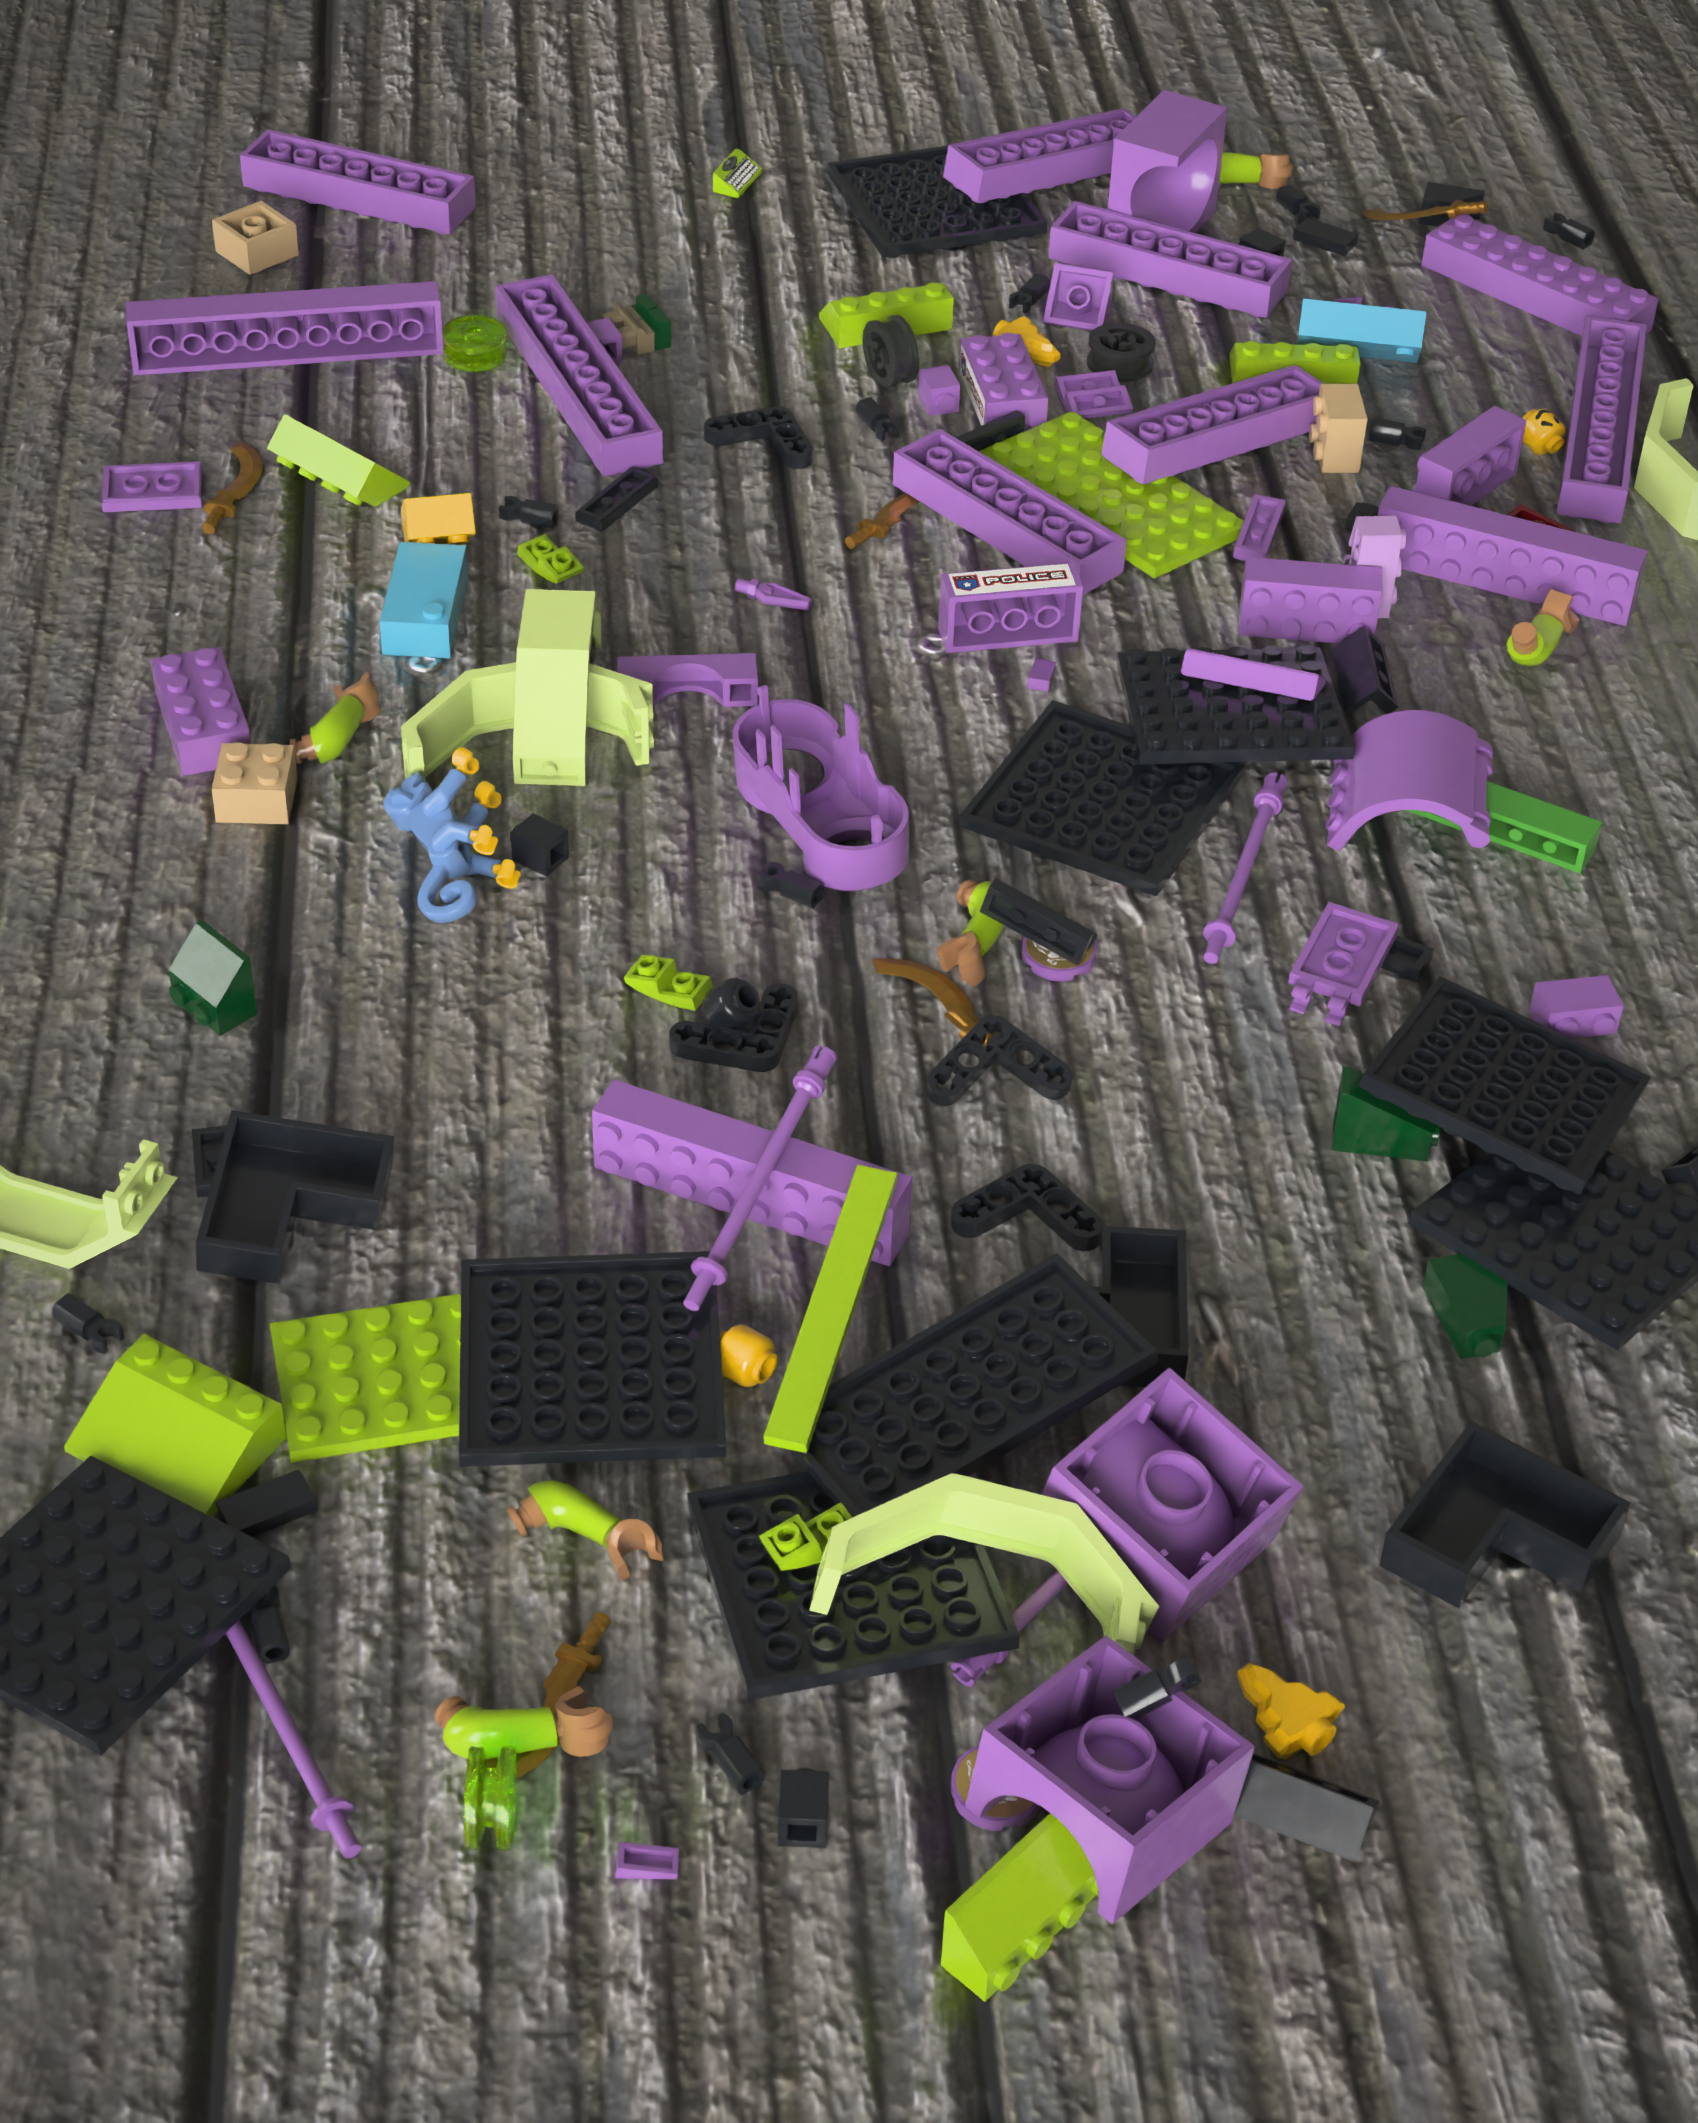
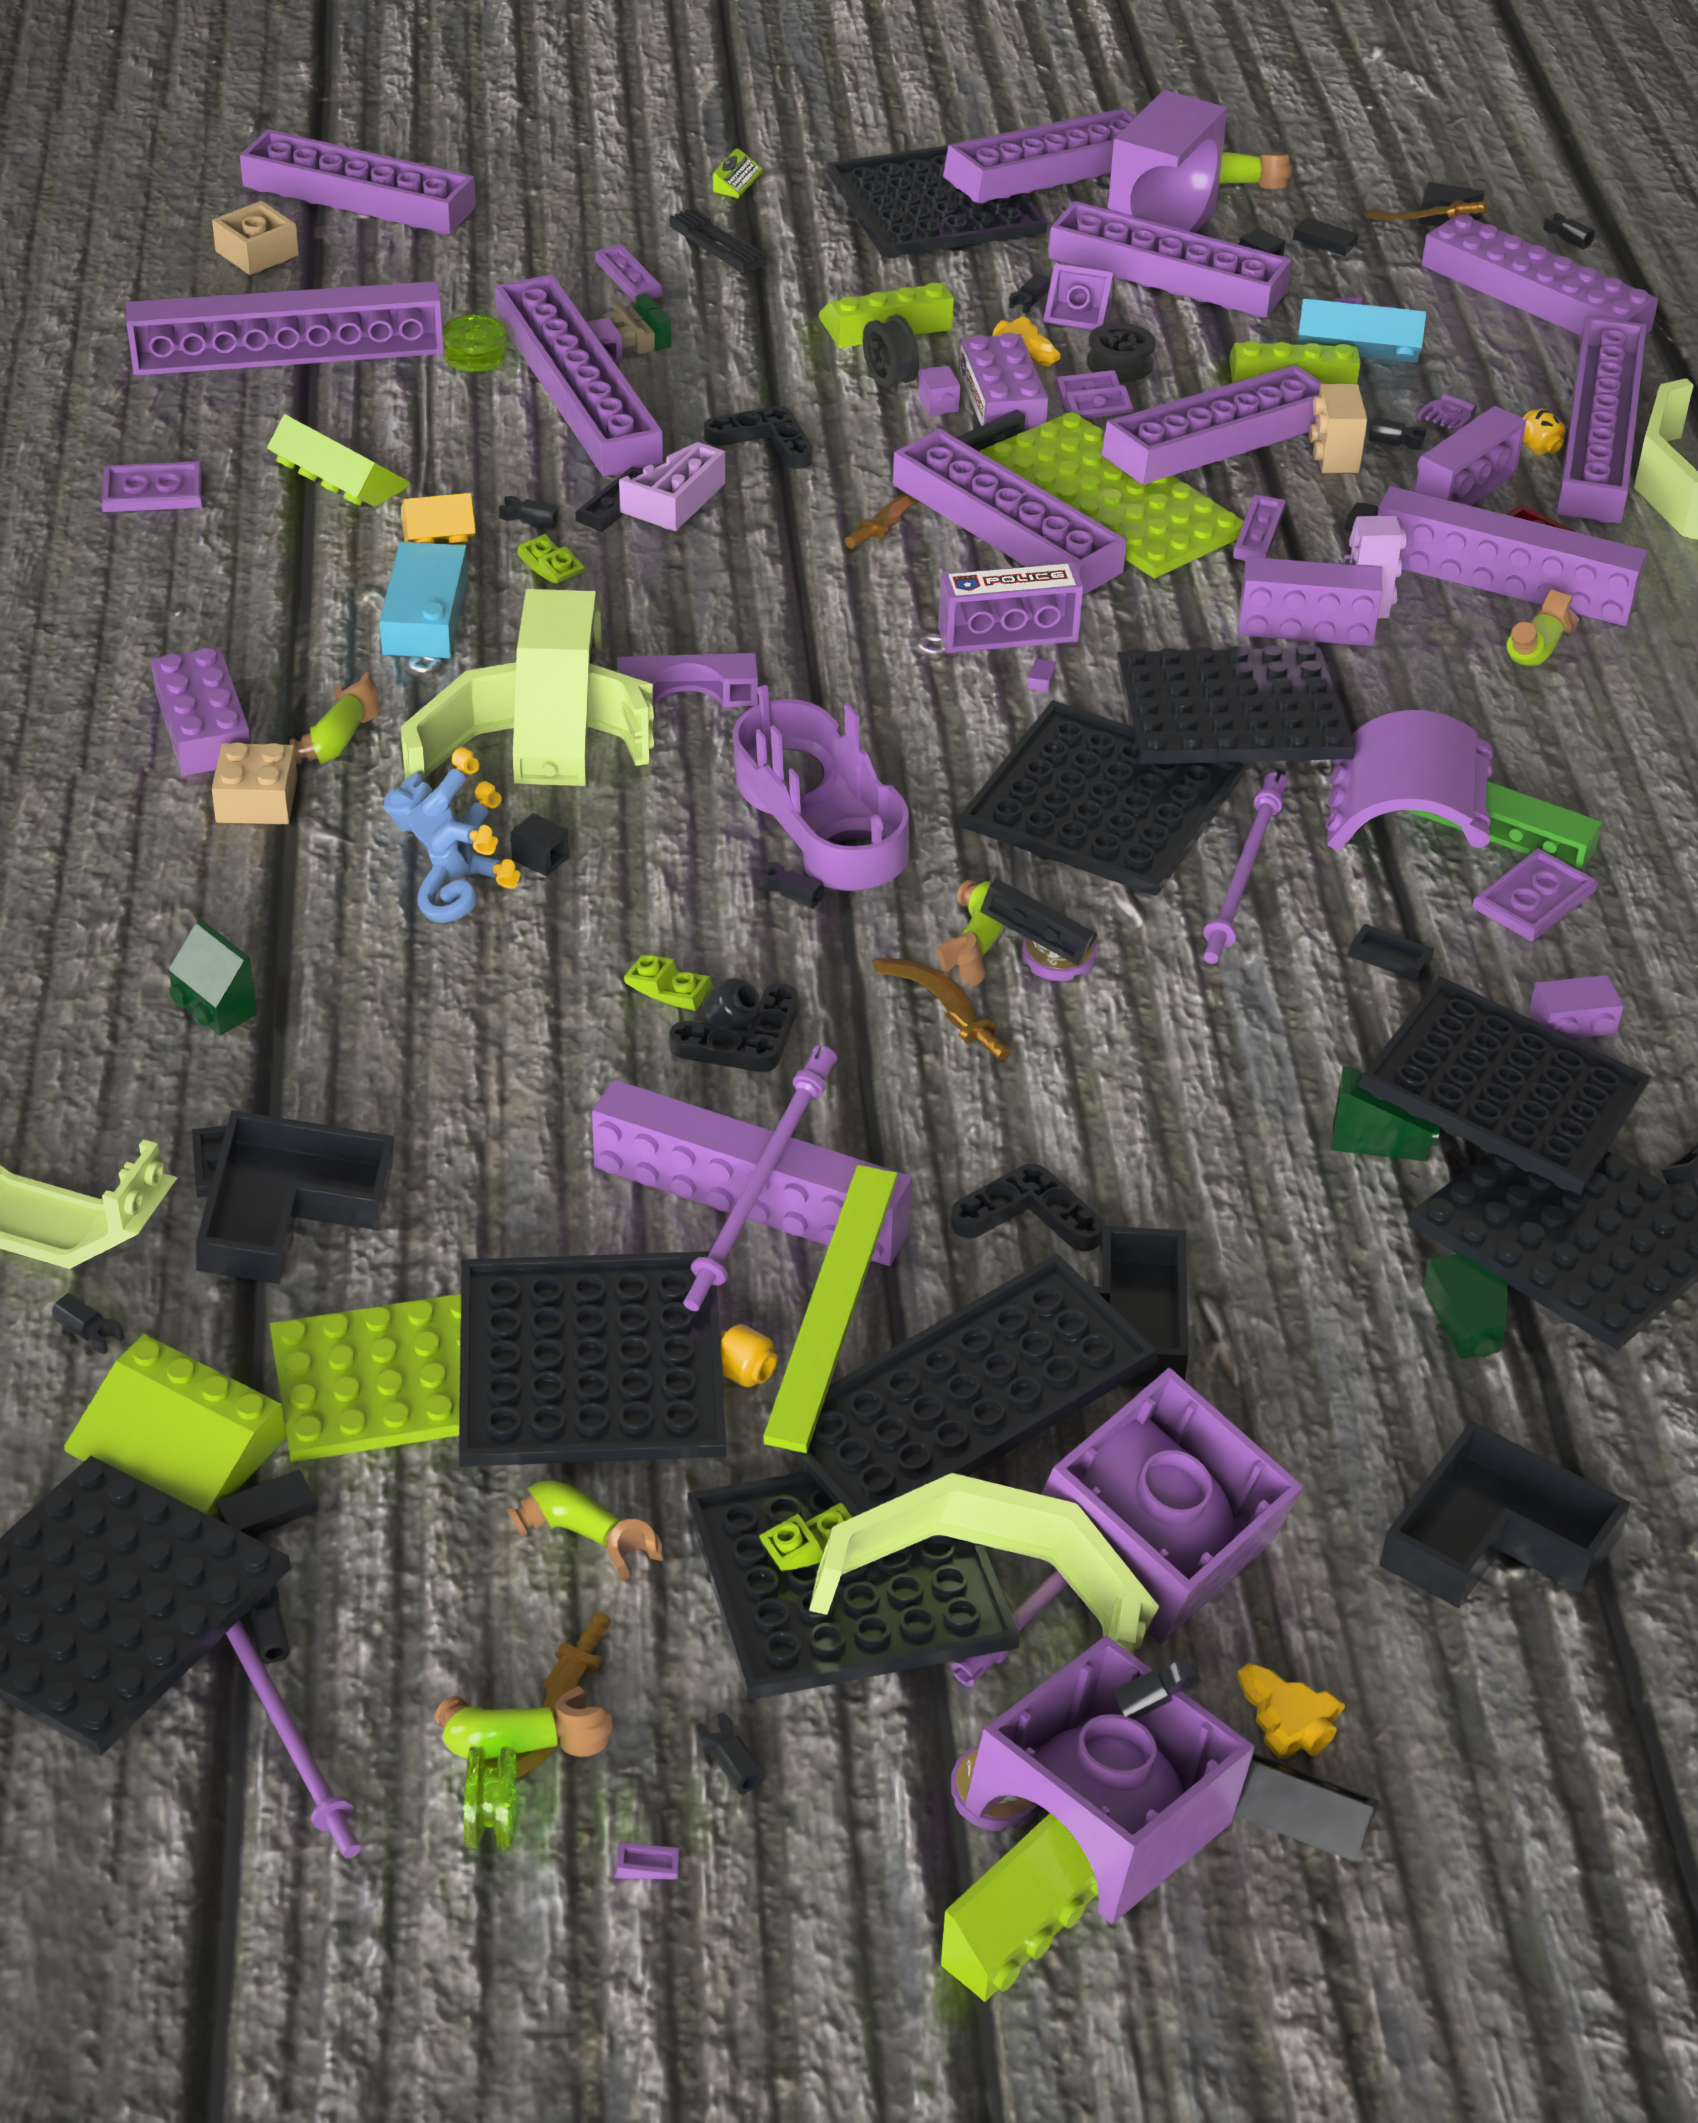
(250, 473): pearl gold sword -> none
(627, 272): none -> medium lavender plate
(676, 488): none -> lavender wedge
(741, 256): none -> black container
(773, 594): medium lavender piece -> none
(803, 1808): black brick -> none
(876, 418): black bar -> none
(999, 1051): black beam -> none
(1252, 674): slope -> none
(1297, 202): black bar -> none
(1341, 959): medium lavender tile -> none
(1364, 672): black panel -> none
(1449, 411): none -> medium lavender piece
(1535, 894): none -> medium lavender tile

